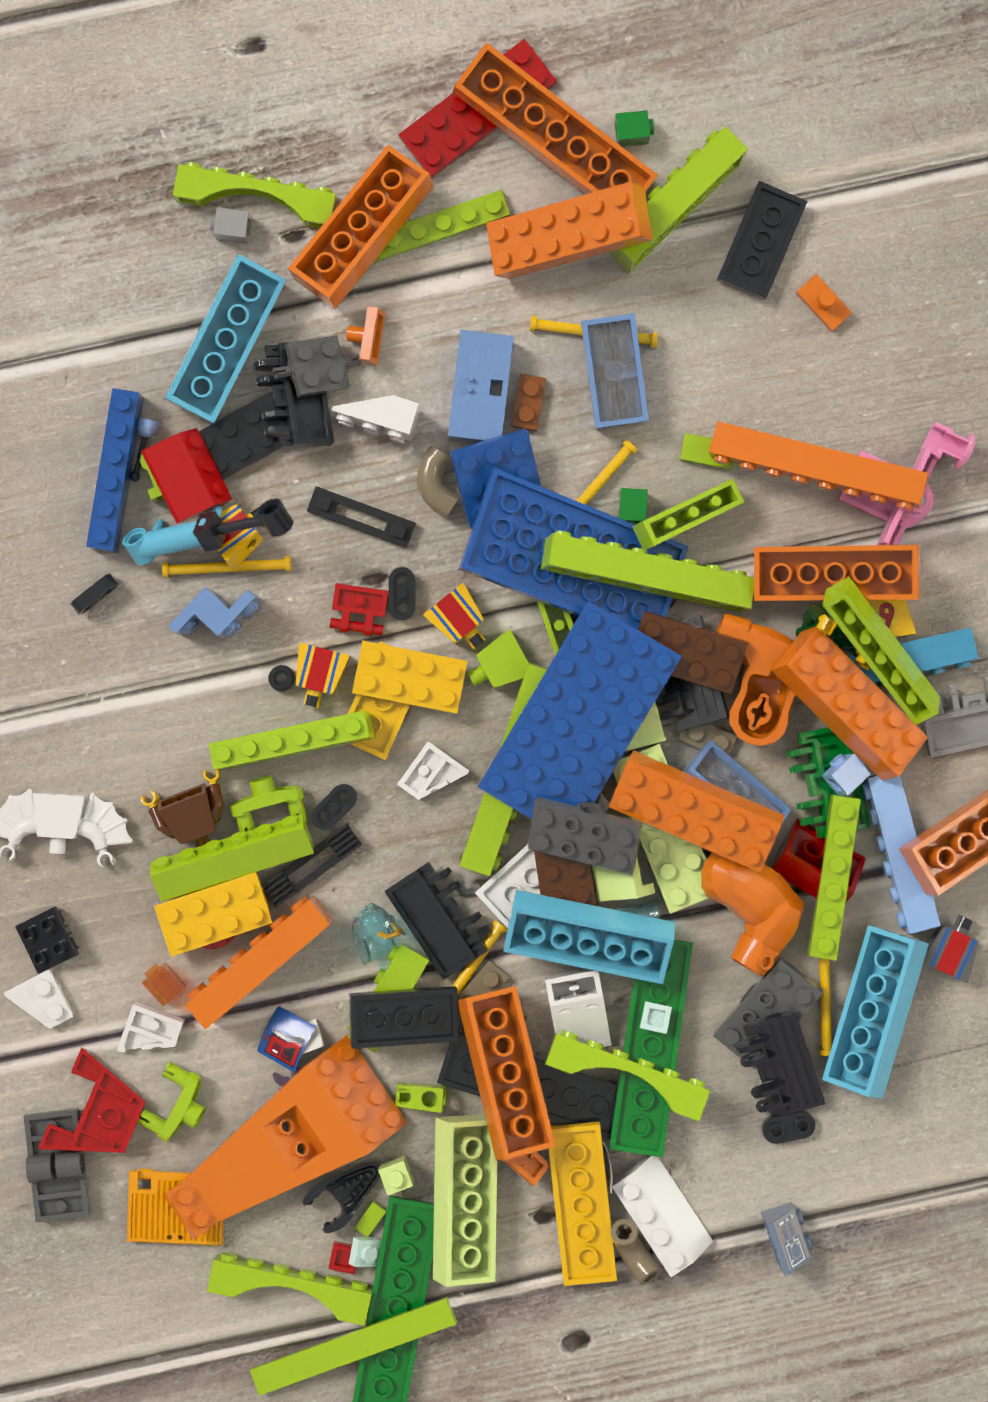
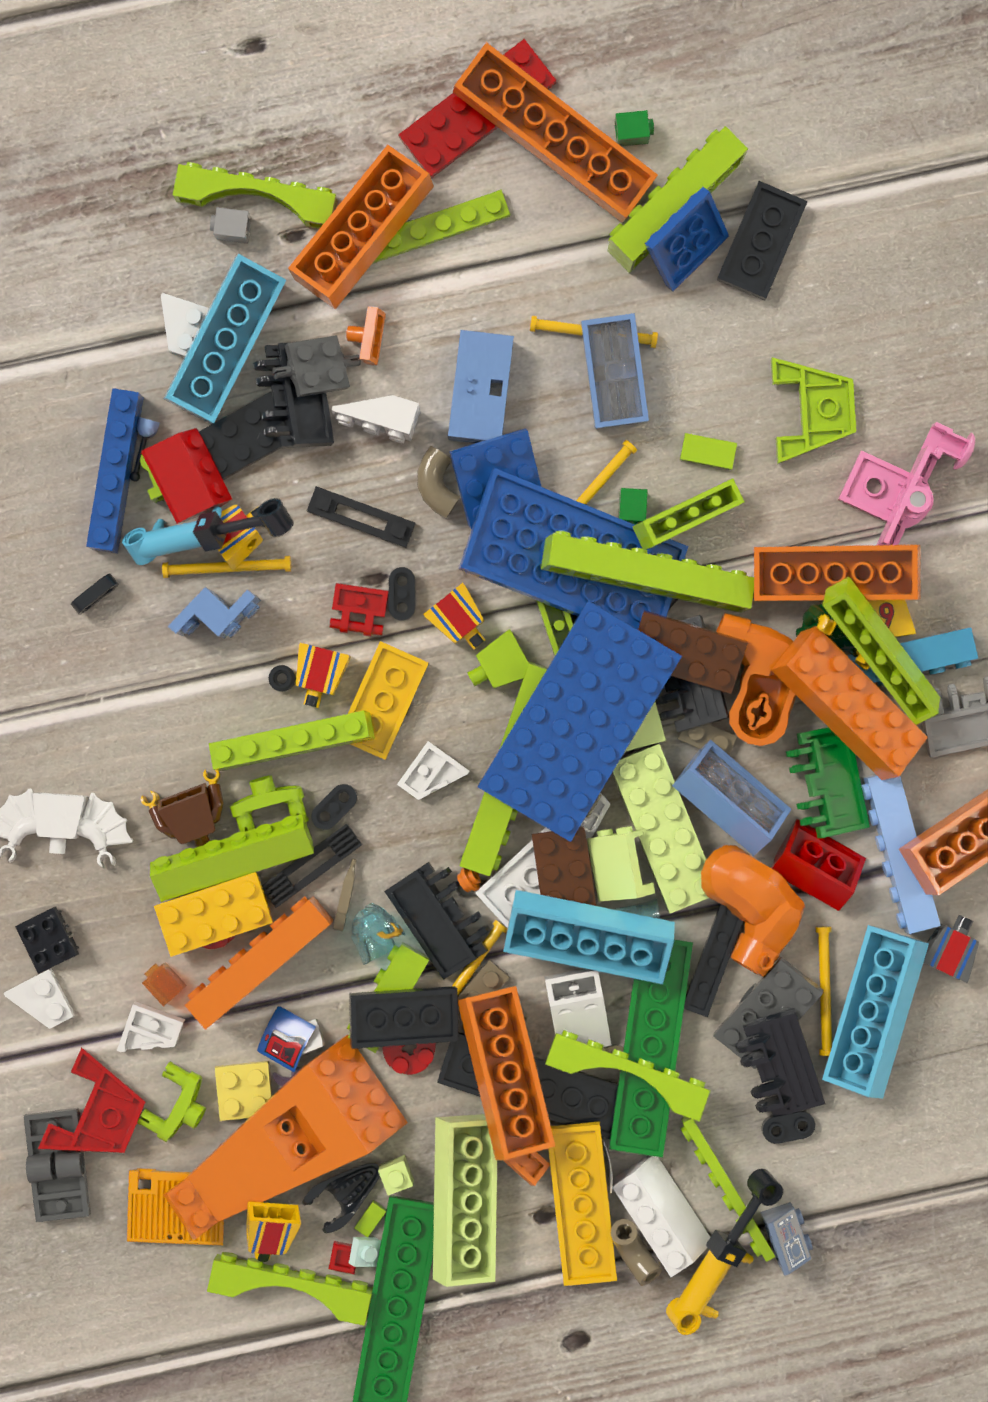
(181, 322): none -> white wing
(242, 1089): none -> light yellow plate
(271, 1228): none -> yellow torso
(345, 898): none -> dark tan piece
(353, 1346): lime tile -> none
(409, 677): yellow plate -> none
(409, 1063): none -> red plate
(421, 1096): lime leg -> none
(469, 880): none -> orange plate
(528, 402): dark orange plate -> none
(569, 230): orange brick -> none
(585, 834): dark grey plate -> none
(655, 1017): light aqua plate -> none
(687, 238): none -> blue plate
(696, 811): orange brick -> none
(713, 962): none -> black plate
(720, 1178): none -> lime plate
(722, 1254): none -> piece
(818, 465): orange brick -> none
(823, 302): orange tile -> none
(825, 407): none -> lime wing
(834, 877): lime arch -> none
(846, 773): light blue brick -> none

